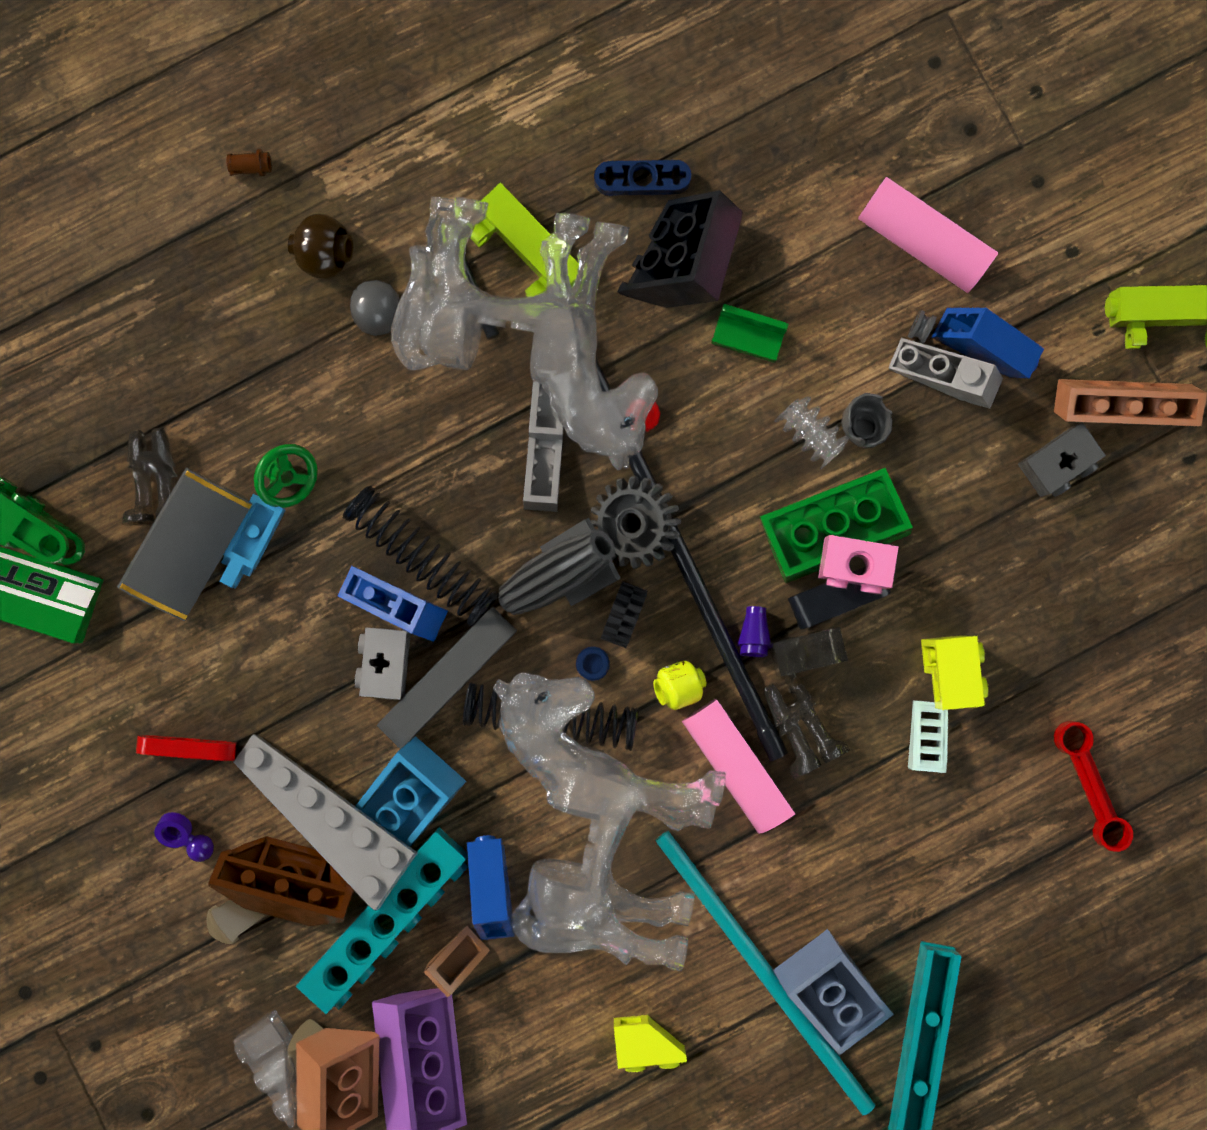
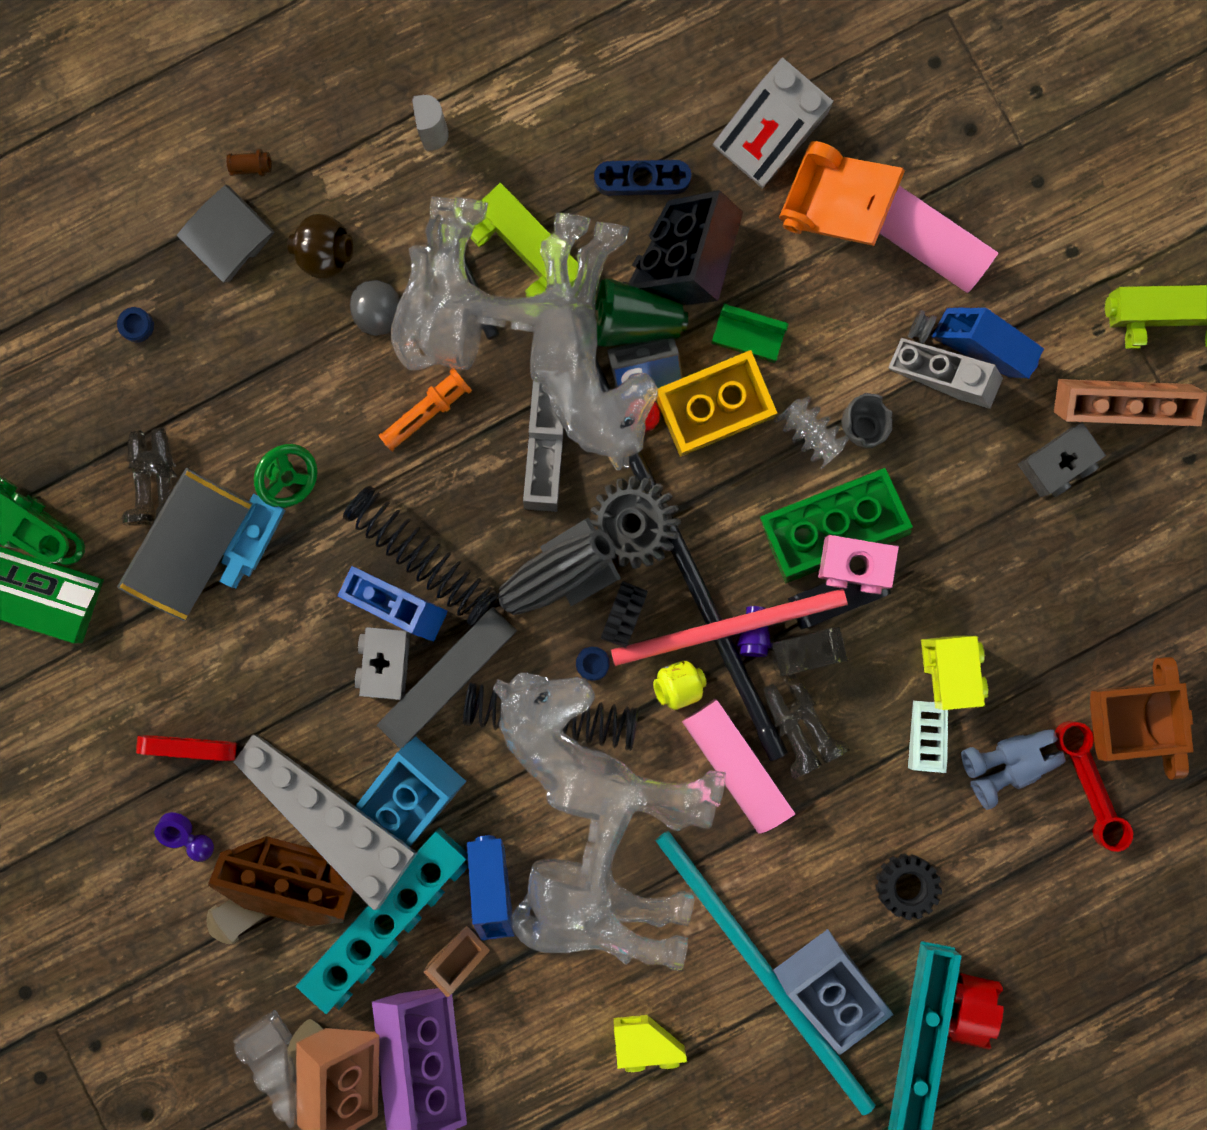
(135, 324): none -> dark blue tile
(225, 233): none -> dark grey slope
(430, 122): none -> light grey brick
(442, 396): none -> orange pin
(635, 315): none -> dark green cone
(656, 358): none -> panel
(715, 403): none -> yellow brick
(729, 627): none -> coral piece
(773, 122): none -> light grey slope
(840, 195): none -> orange door
(908, 907): none -> black tyre
(976, 1011): none -> red cylinder
(1022, 762): none -> sand blue piece
(1145, 720): none -> dark orange piece

